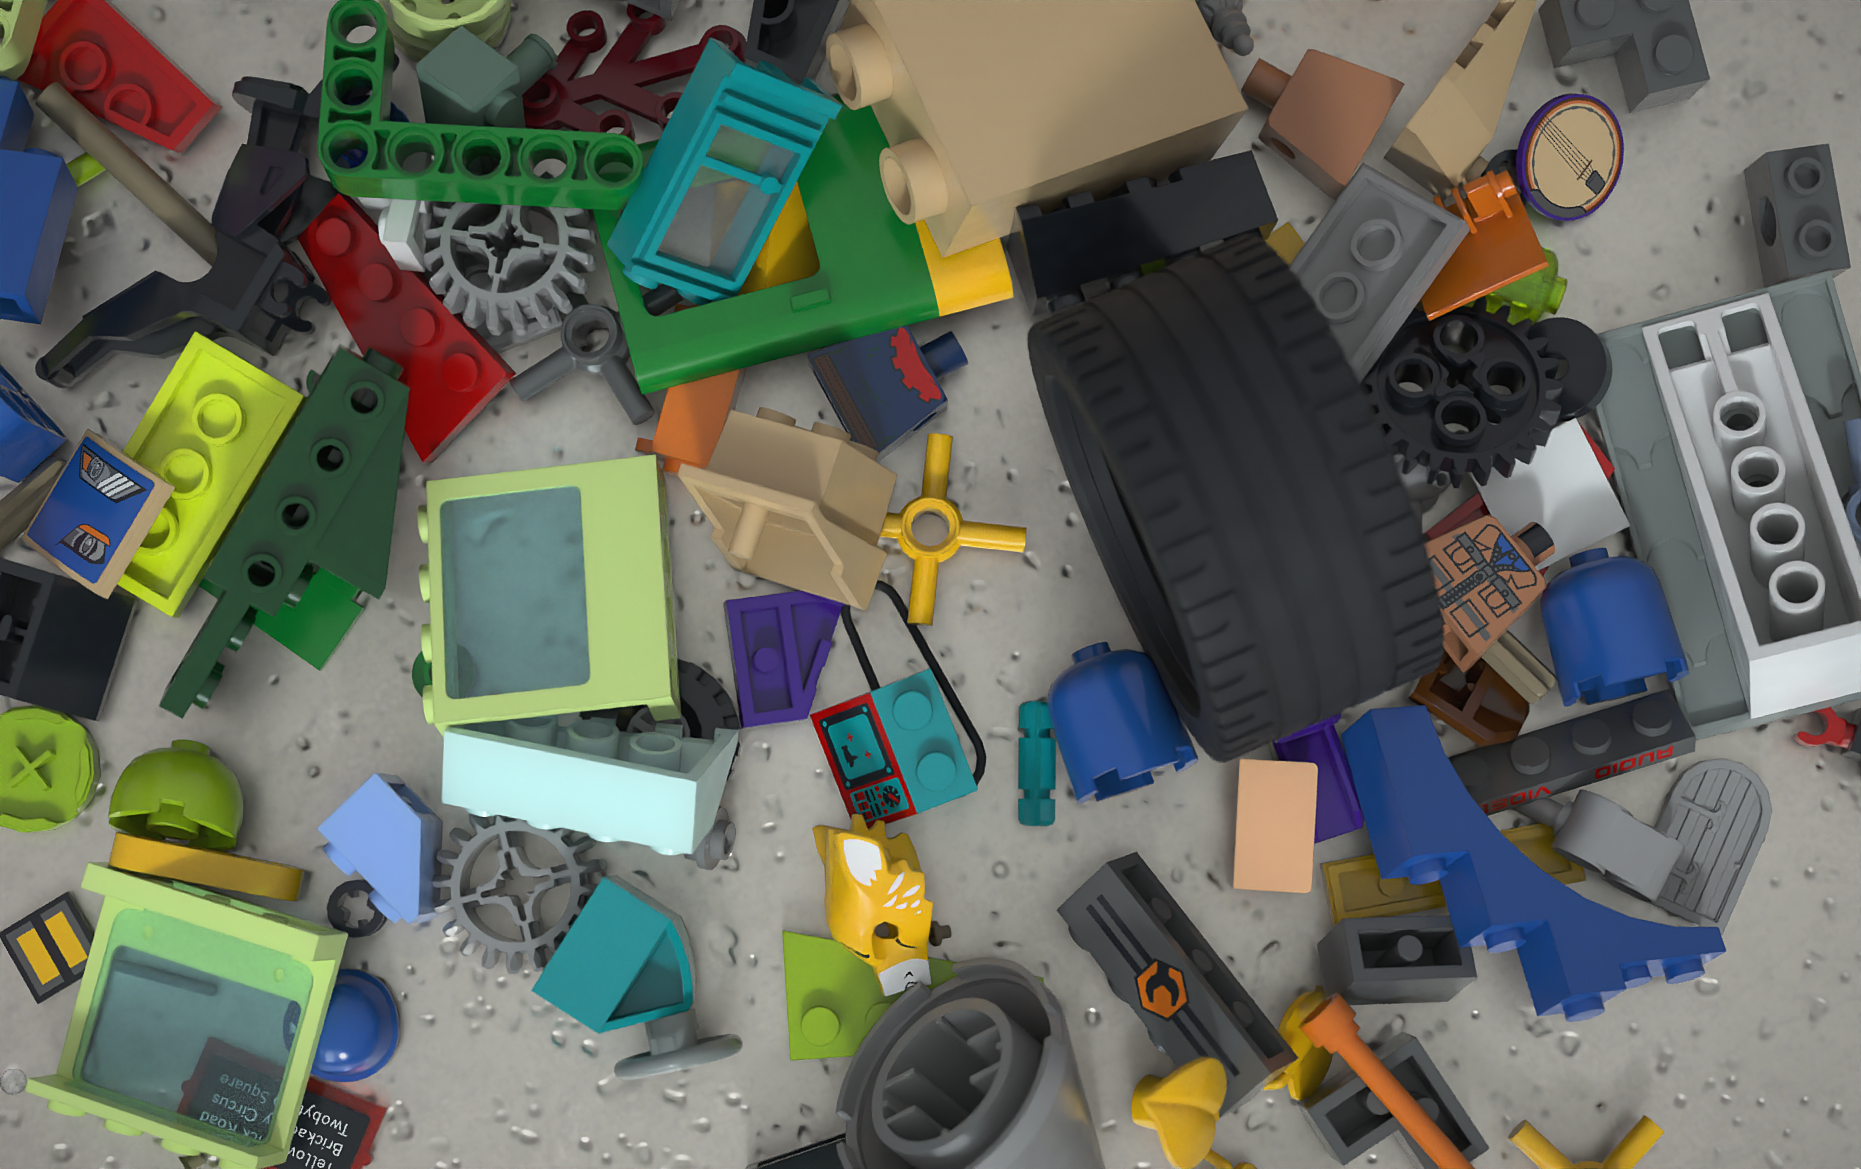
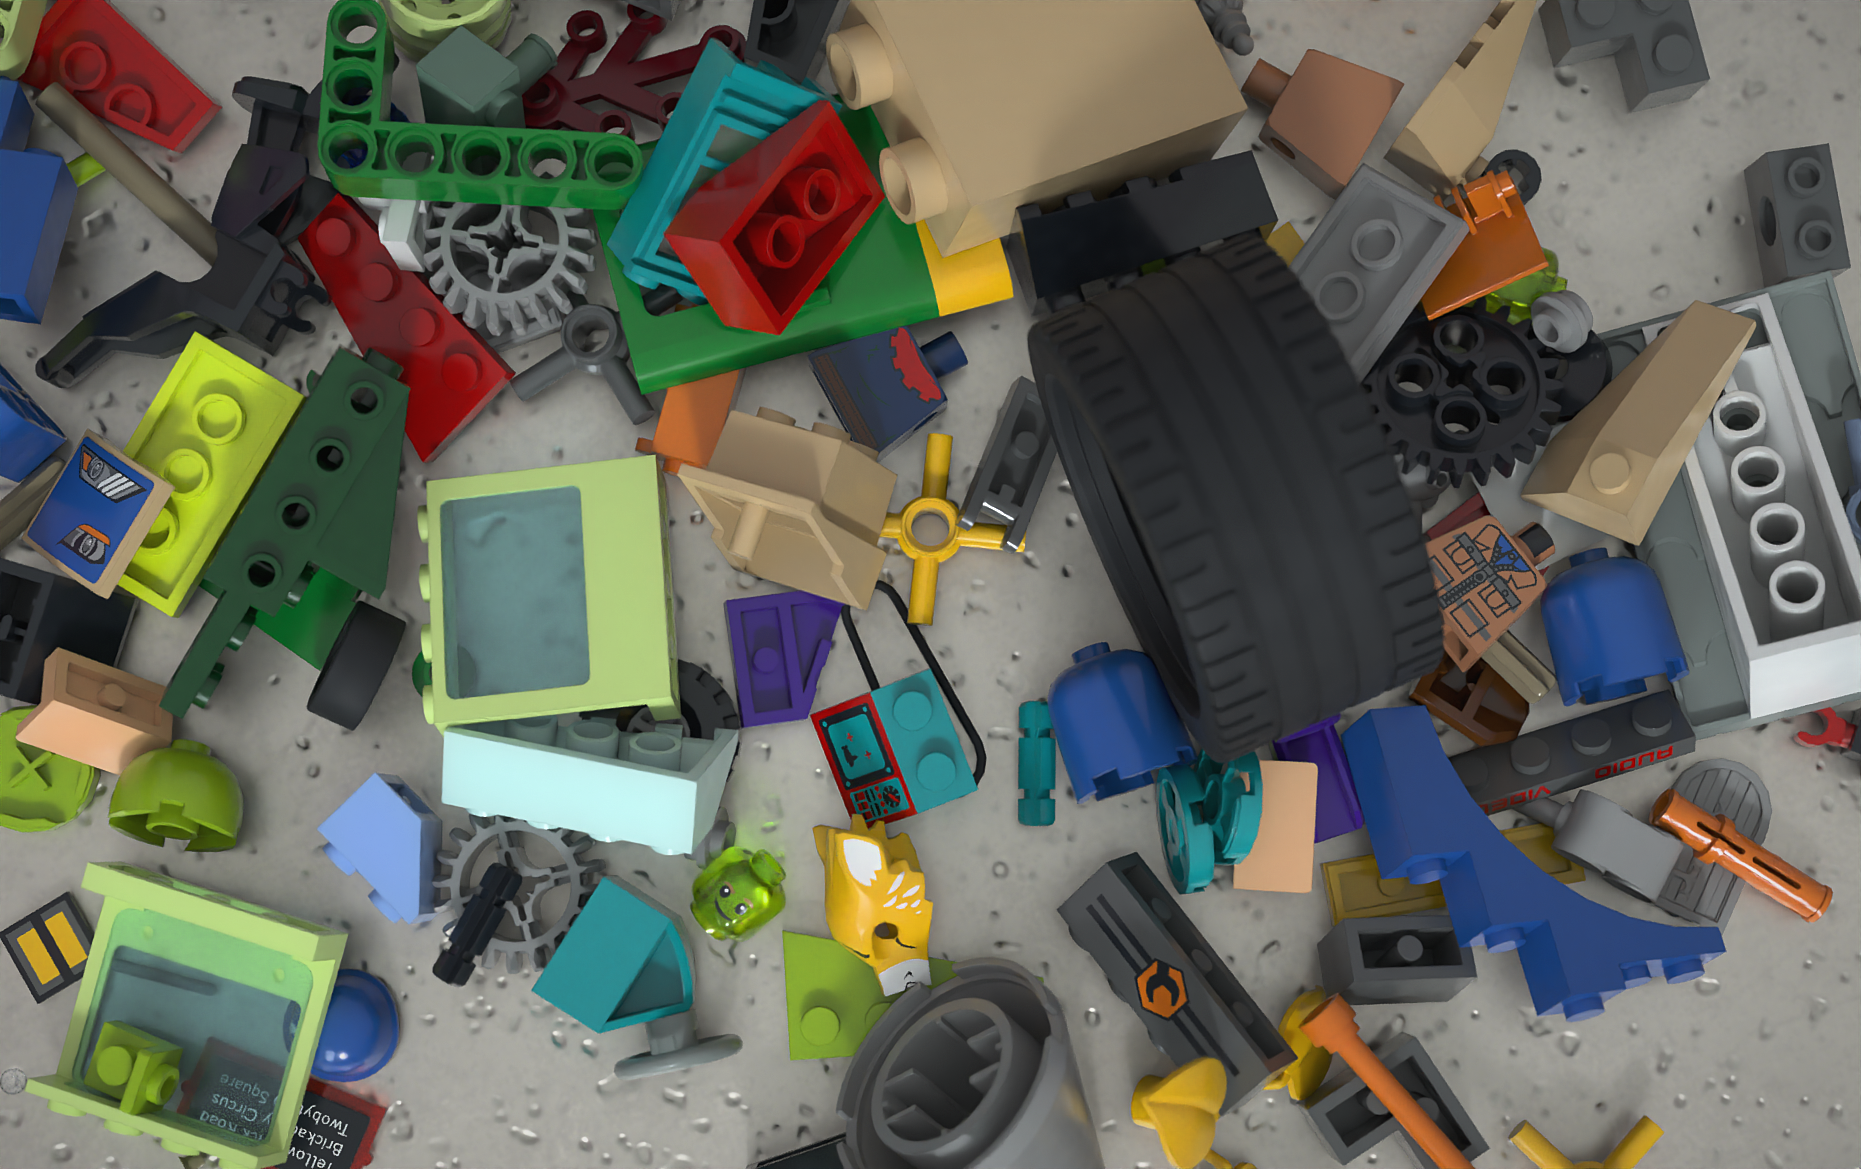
(96, 713): none -> light nougat panel
(134, 1068): none -> lime bracket
(206, 866): yellow beam -> none
(339, 915): black bush -> none
(356, 665): none -> black tyre
(477, 925): none -> black axle
(738, 894): none -> clear neon green head
(776, 221): none -> red slope
(938, 933): dark tan piece -> none
(1012, 466): none -> dark grey hinge
(1183, 836): none -> teal piece
(1228, 807): none -> teal piece
(1561, 320): none -> light grey plate
(1570, 156): piece -> none
(1633, 437): none -> tan wedge
(1718, 842): none -> orange pin

